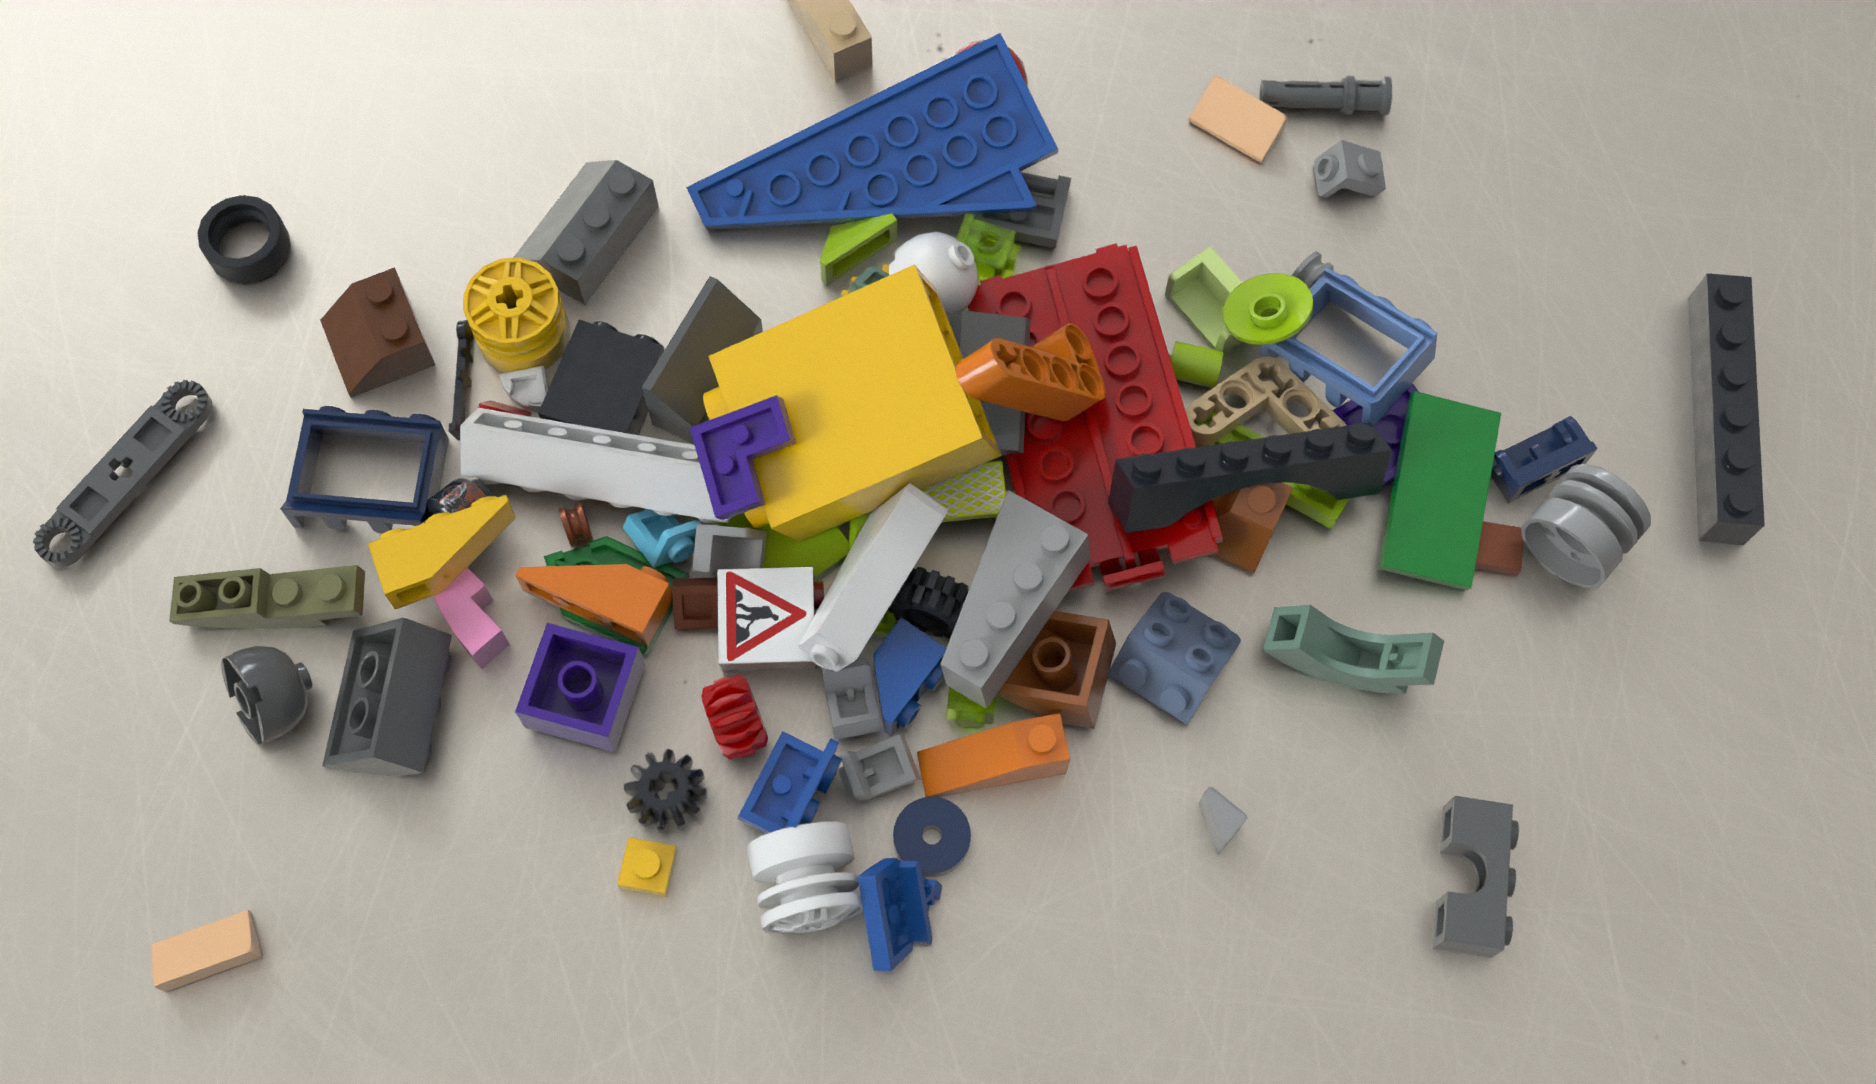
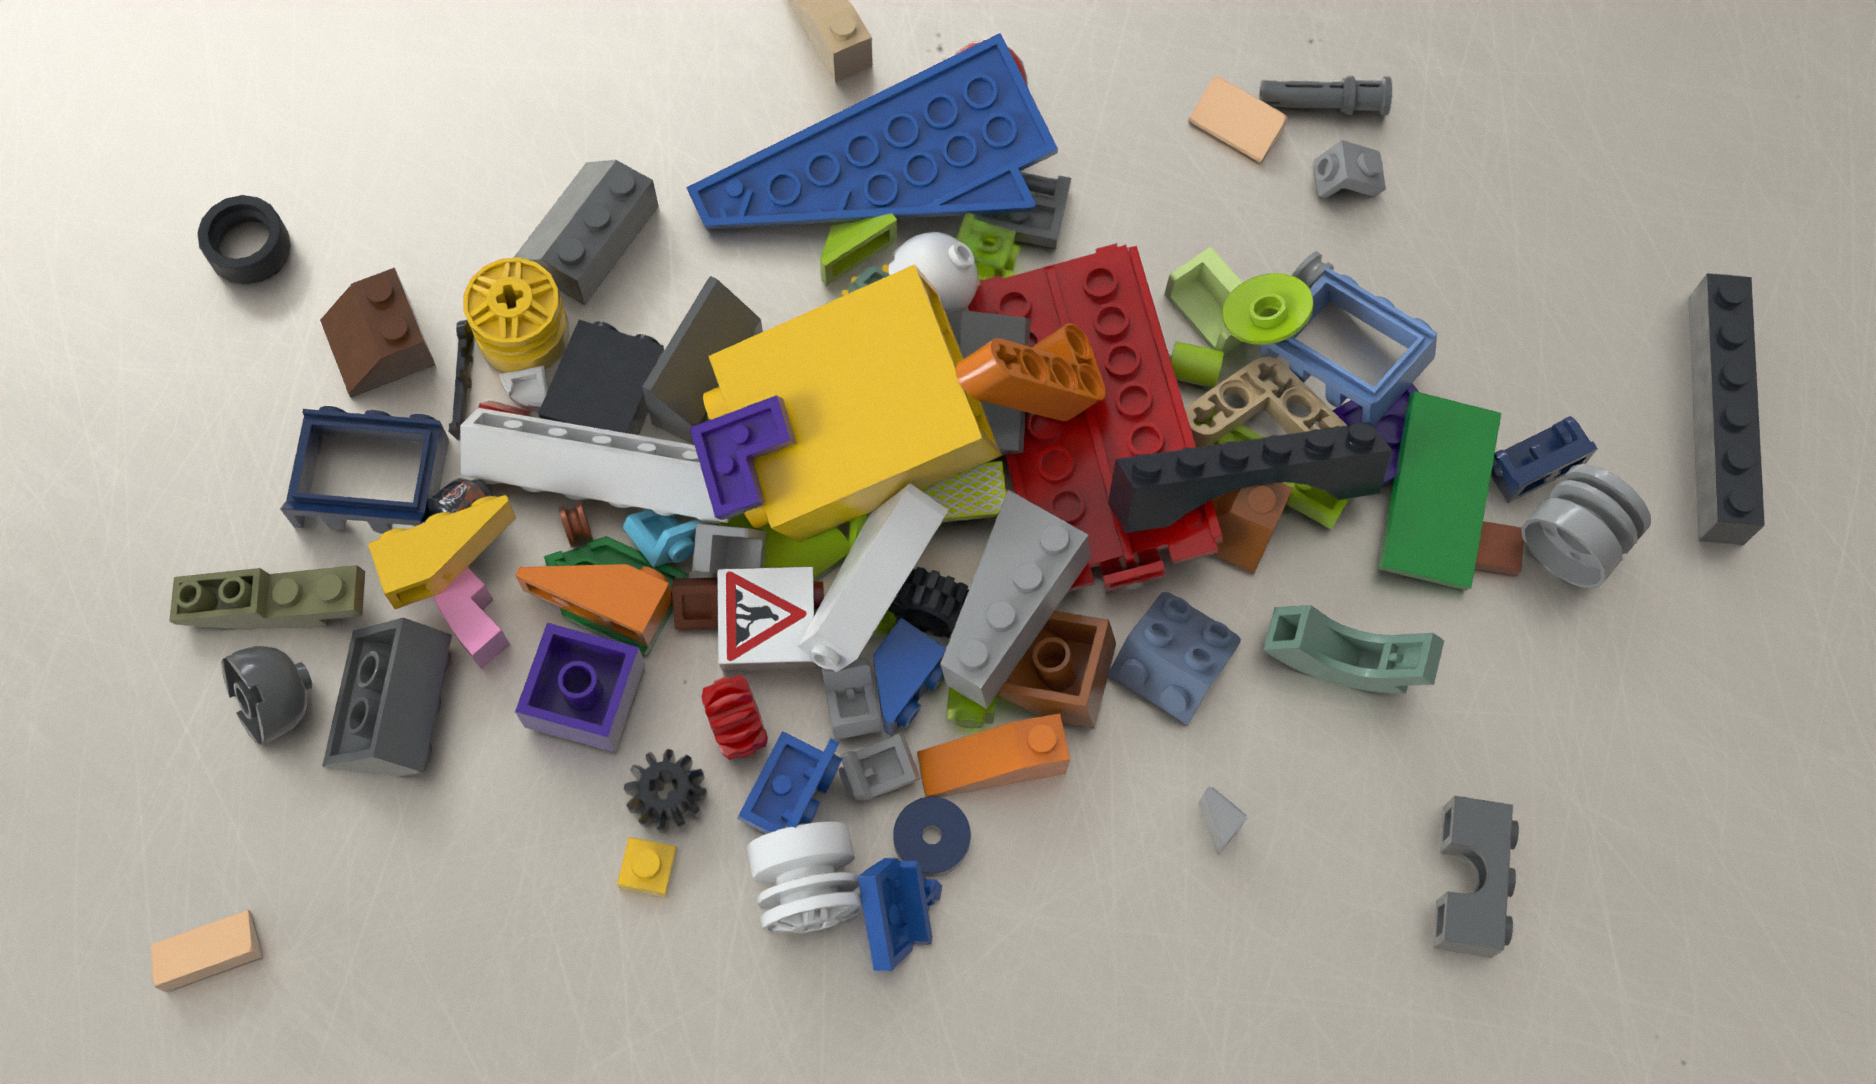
(105, 495): dark grey piece -> none

